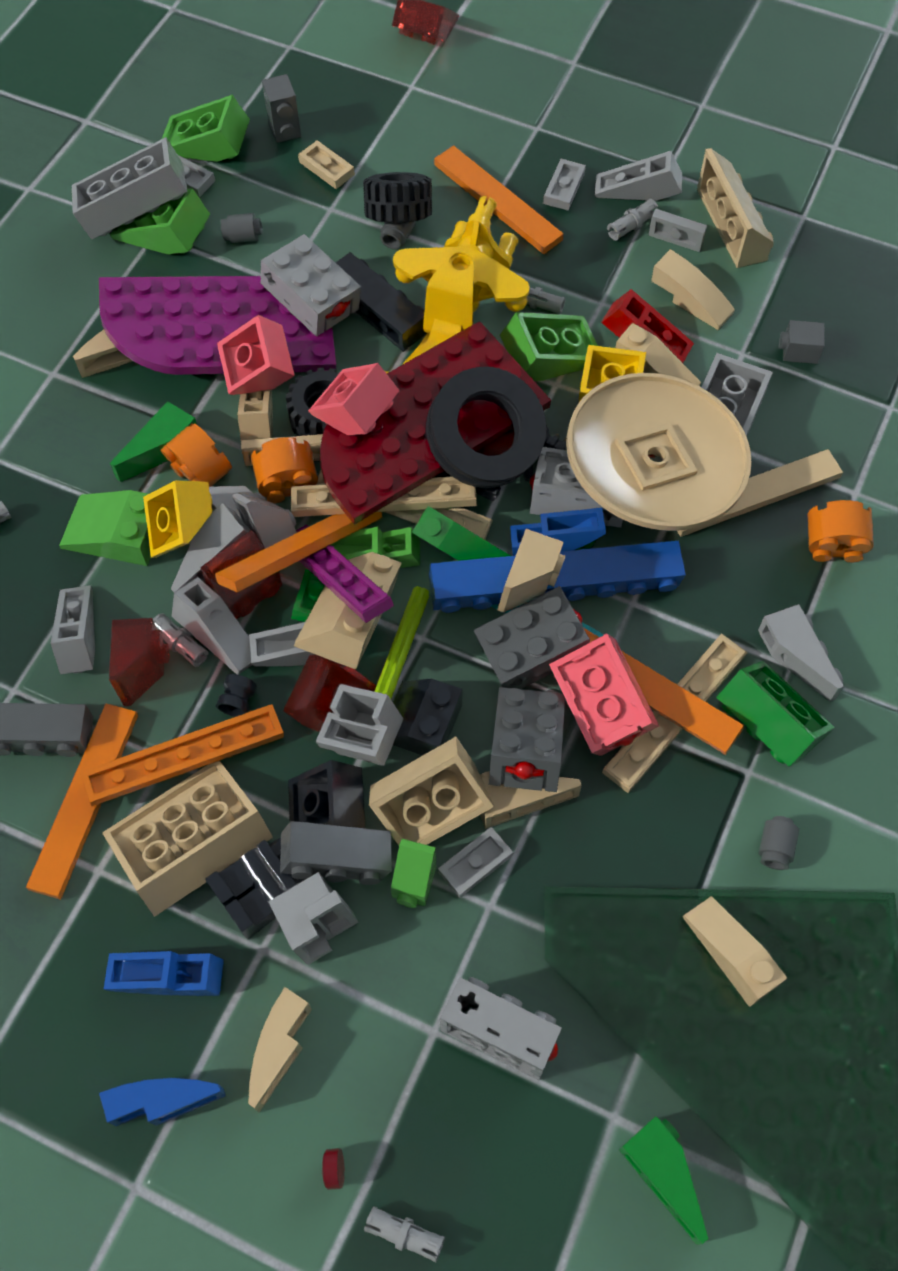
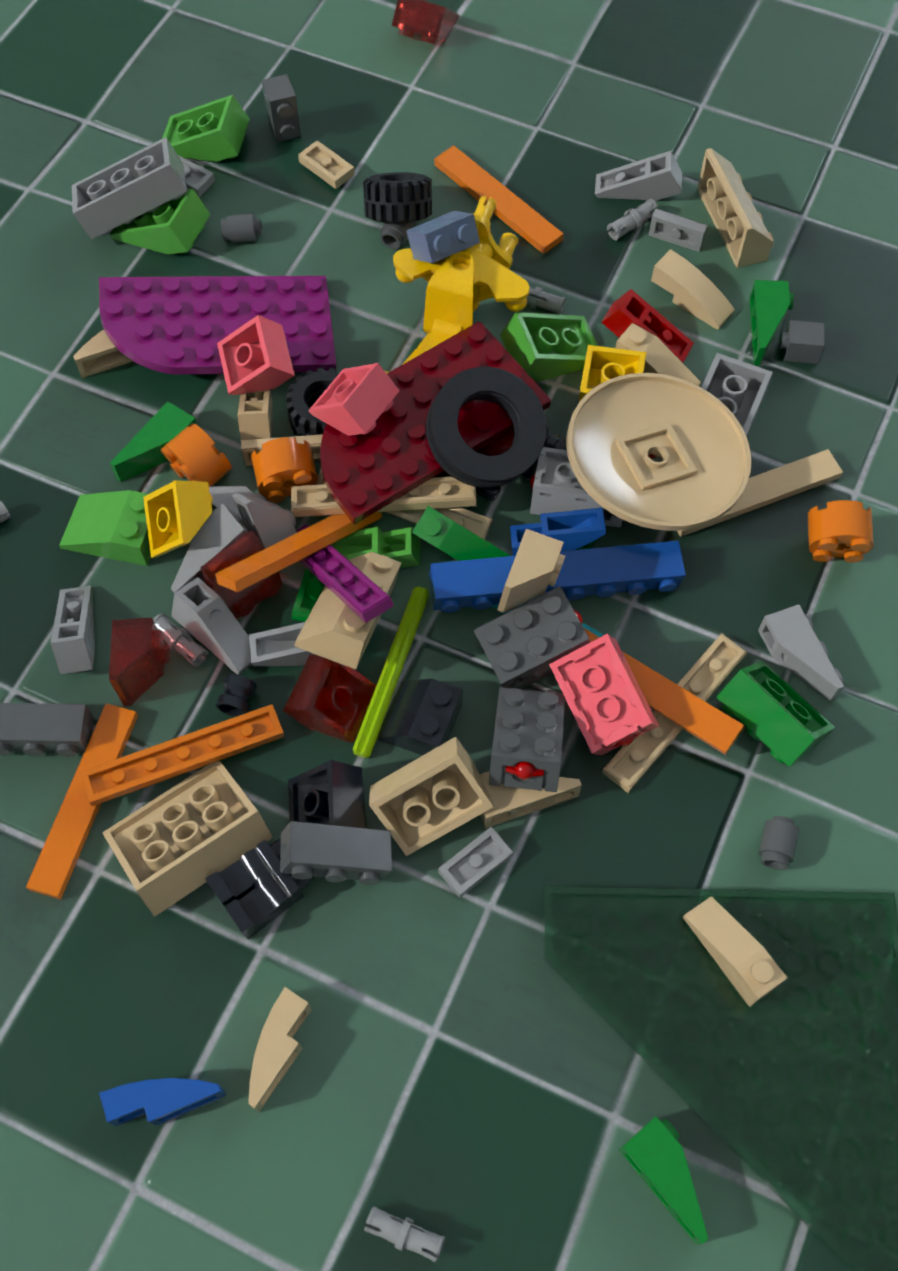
(164, 973): blue slope -> none
(310, 284): light grey piece -> none
(311, 916): light grey plate -> none
(333, 1168): dark red tile -> none
(361, 725): light grey plate -> none
(385, 306): black brick -> none
(413, 873): bright green slope -> none
(443, 236): none -> sand blue brick
(500, 1027): light grey piece -> none
(564, 184): light grey plate -> none
(768, 310): none -> green slope

